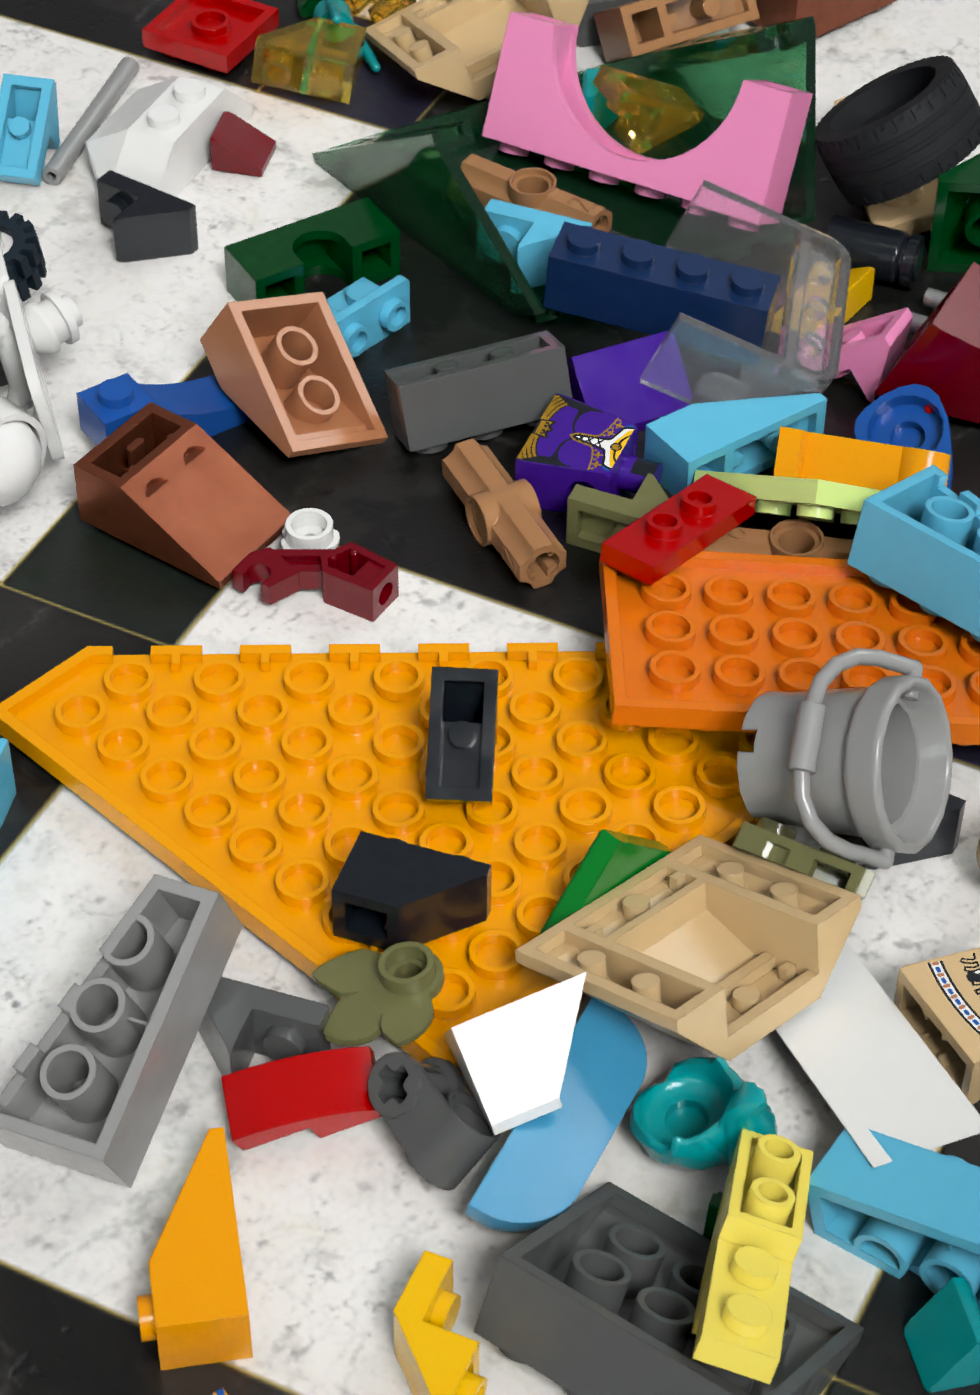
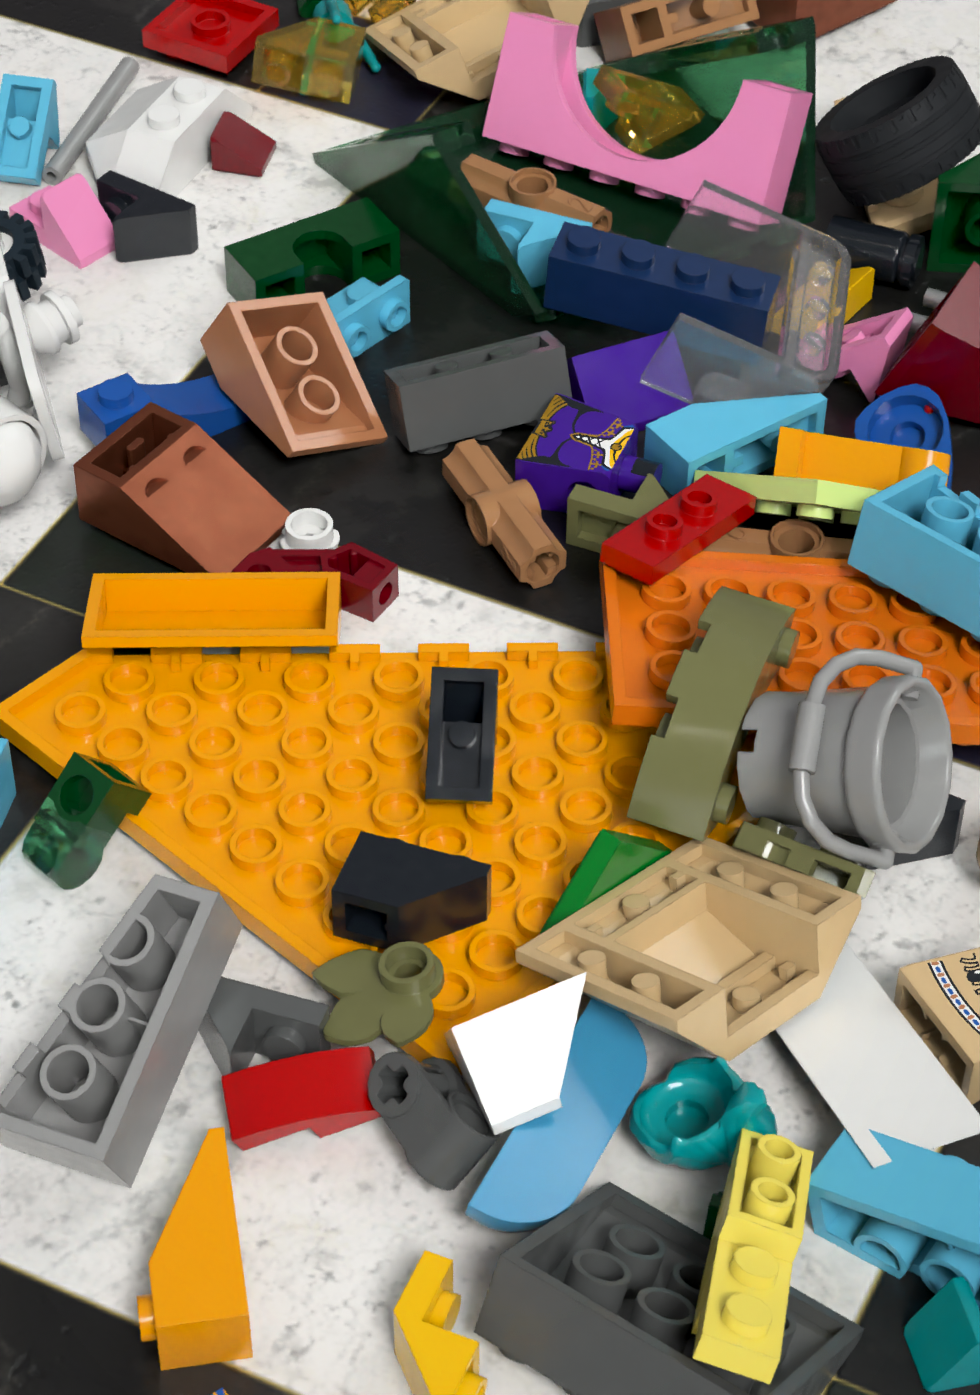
(69, 221): none -> bright pink slope
(80, 819): none -> leg
(213, 610): none -> light orange slope
(696, 748): none -> olive brick

